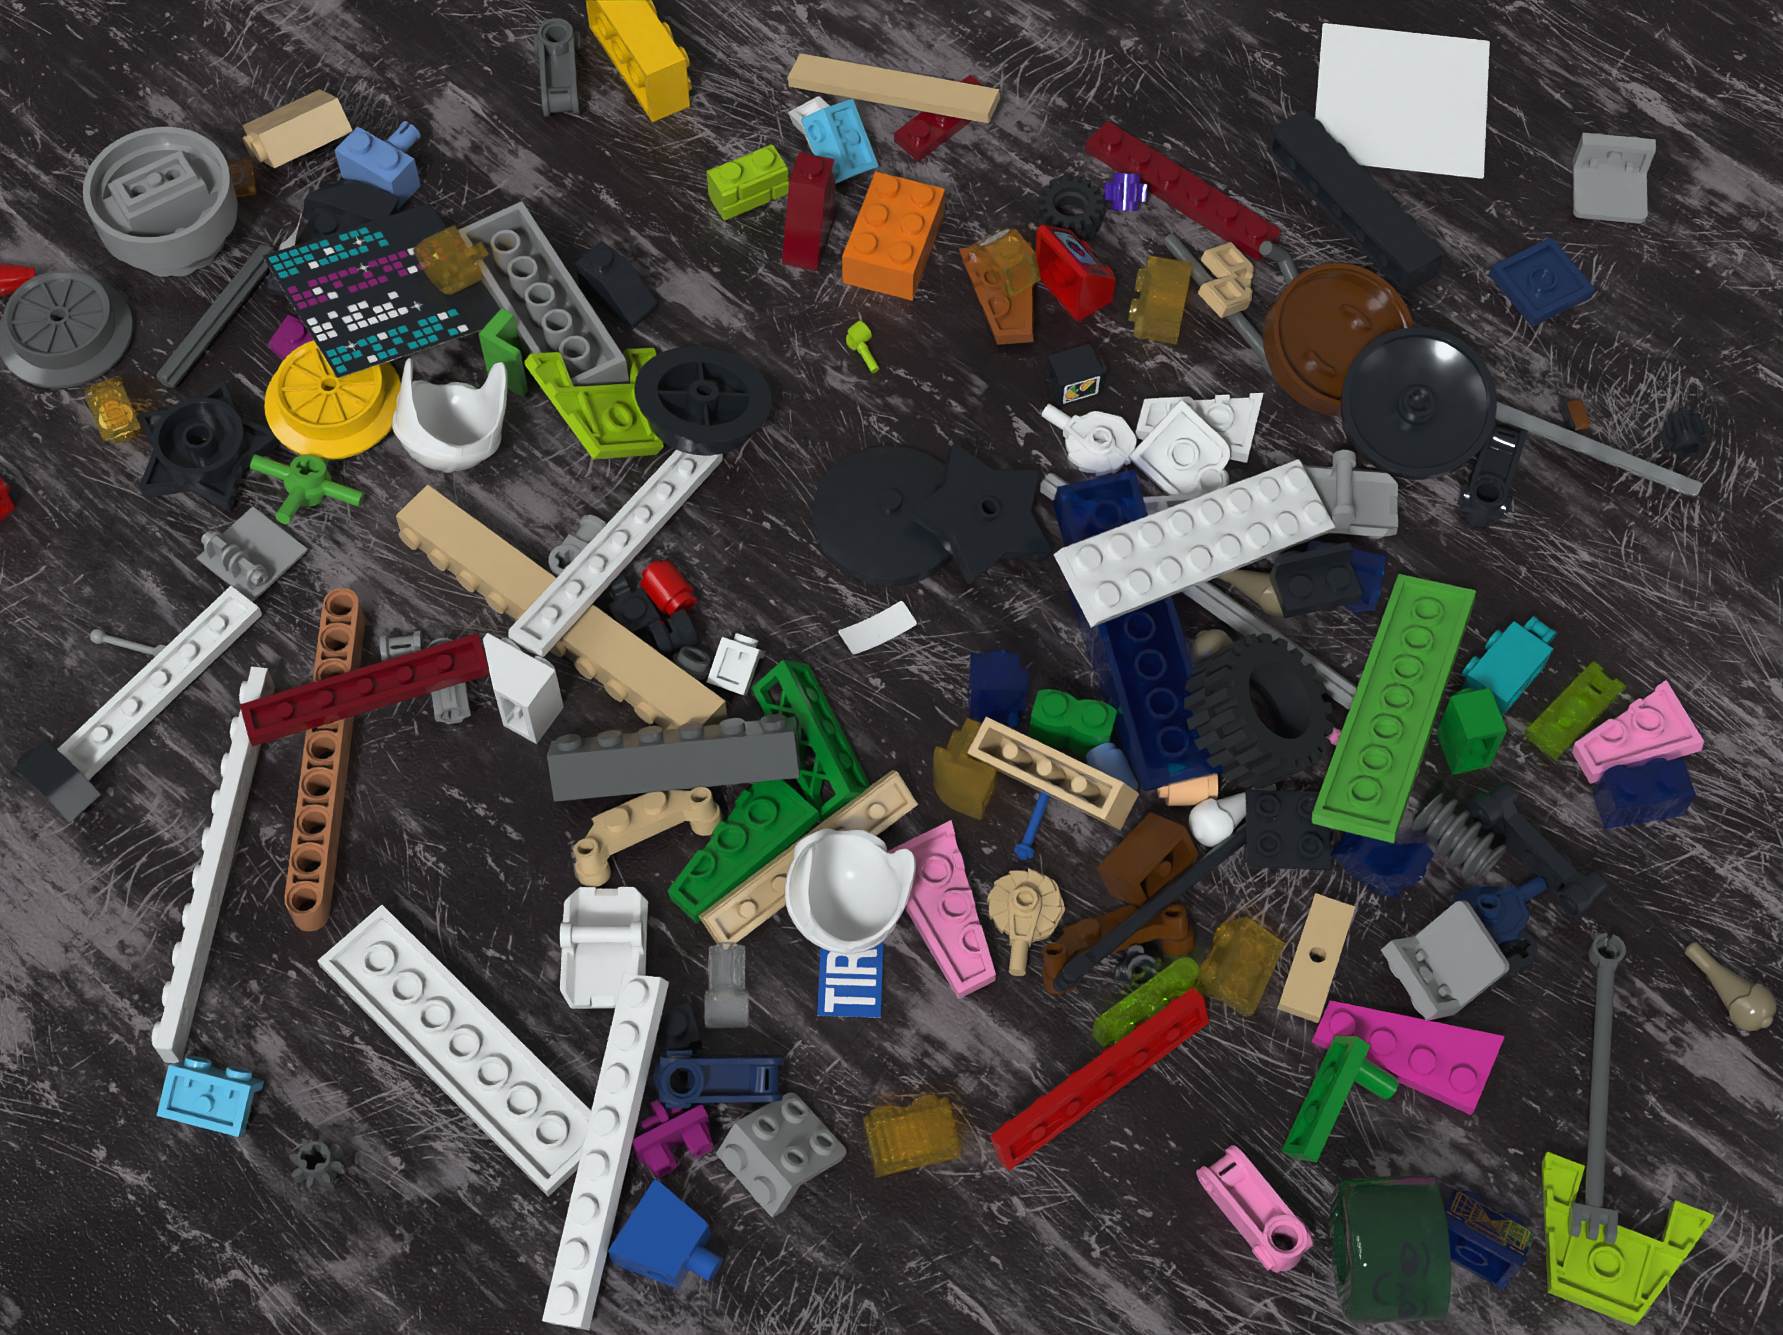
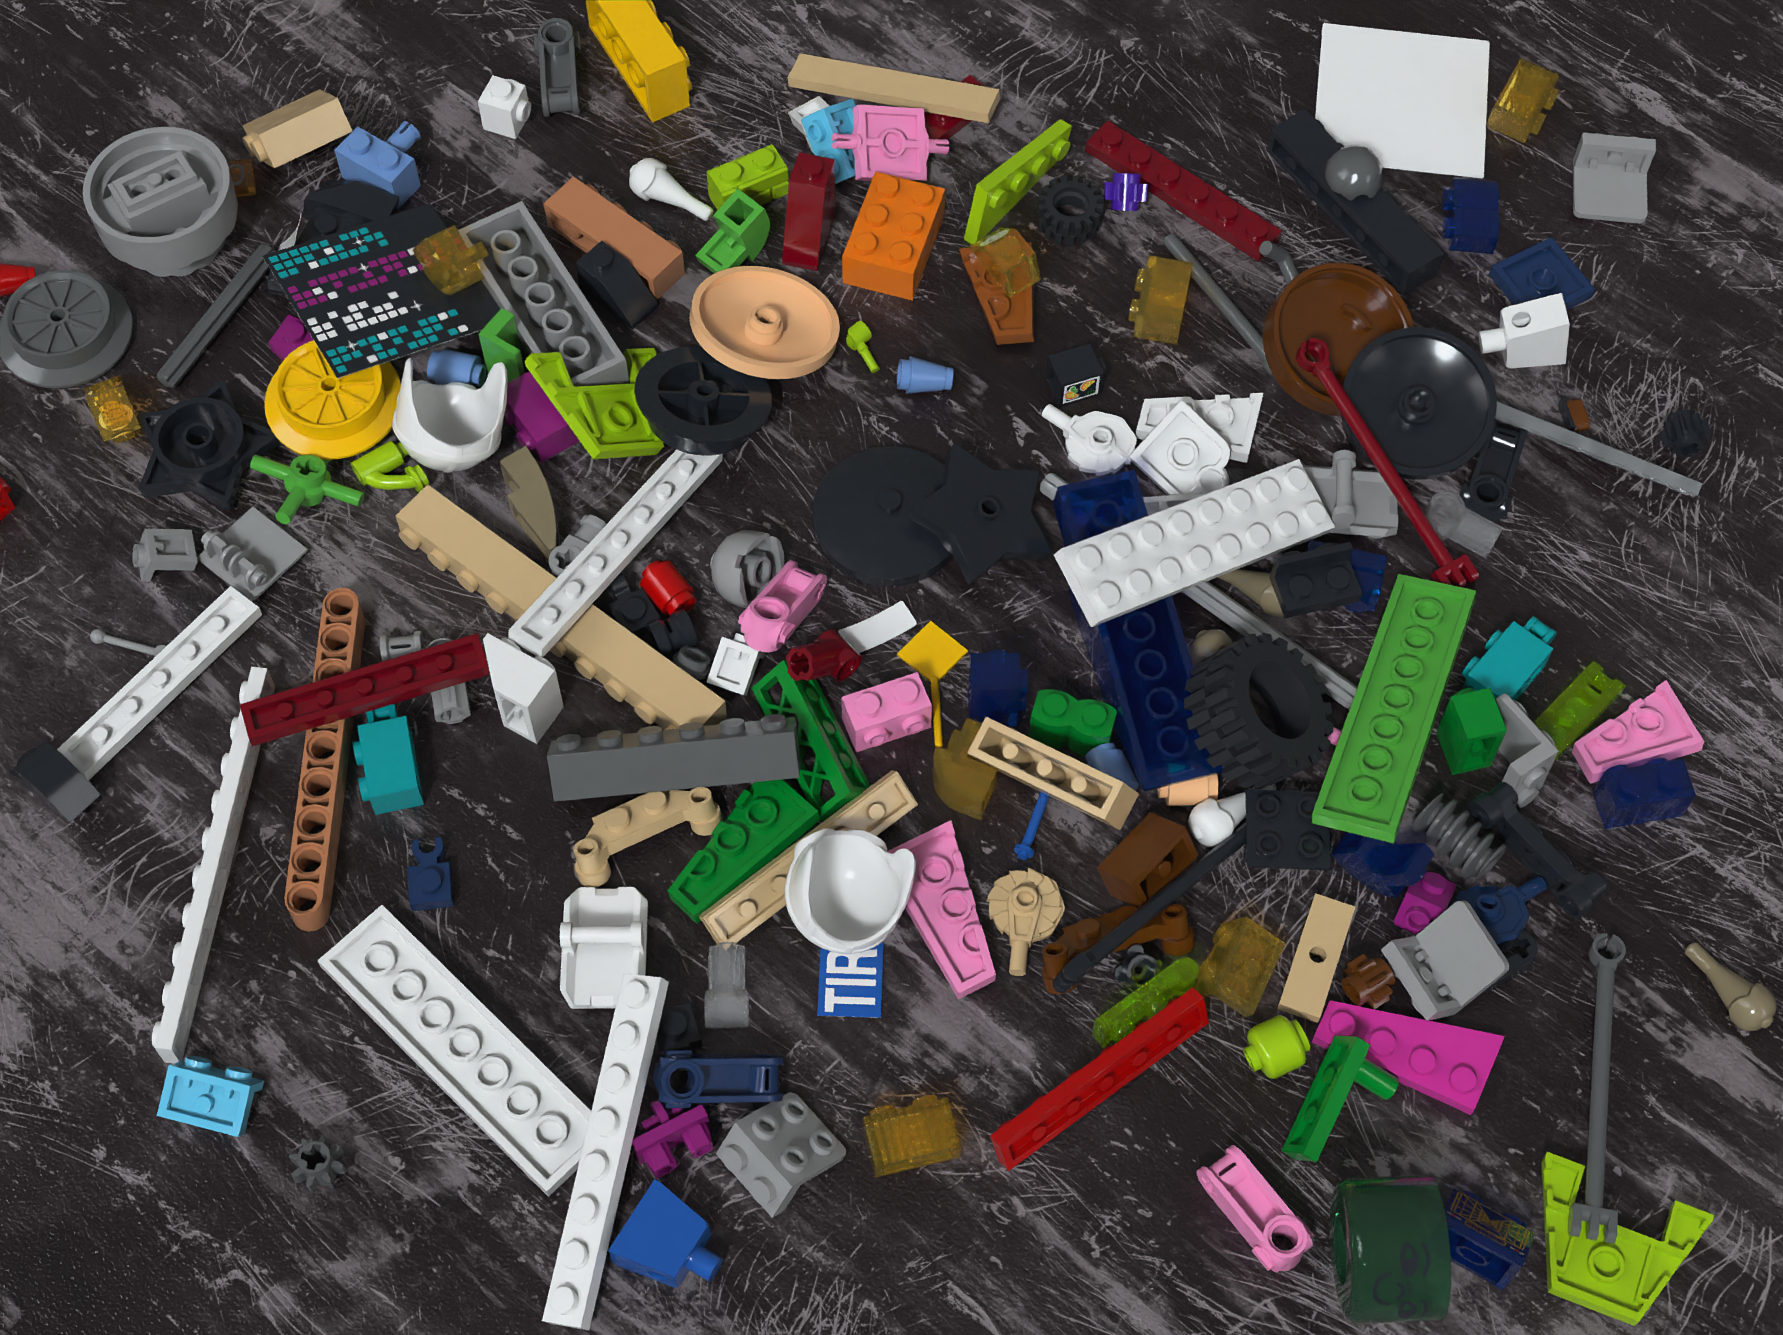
(164, 551): none -> light grey bracket
(374, 465): none -> lime plant
(388, 762): none -> teal brick
(430, 881): none -> dark blue plate
(455, 366): none -> medium blue brick
(504, 106): none -> white brick
(531, 500): none -> dark tan slope
(536, 419): none -> magenta brick
(587, 218): none -> nougat brick
(651, 180): none -> white piece
(741, 234): none -> bright green brick
(745, 565): none -> light grey cylinder
(764, 322): none -> light nougat dish
(781, 607): none -> bright pink piece
(824, 657): none -> dark red piece
(886, 712): none -> bright pink brick
(890, 142): none -> bright pink plate
(923, 376): none -> medium blue cone
(933, 656): none -> yellow piece
(1014, 178): none -> lime wing
(1072, 272): red slope -> none
(1233, 287): tan tile -> none
(1276, 1046): none -> lime head
(1354, 172): none -> dark grey hair
(1368, 981): none -> reddish brown gear
(1424, 902): none -> magenta bracket
(1449, 568): none -> dark red hinge
(1461, 523): none -> clear piece
(1472, 215): none -> clear blue brick
(1523, 100): none -> clear yellow brick
(1526, 749): none -> light grey bracket
(1530, 333): none -> white torso

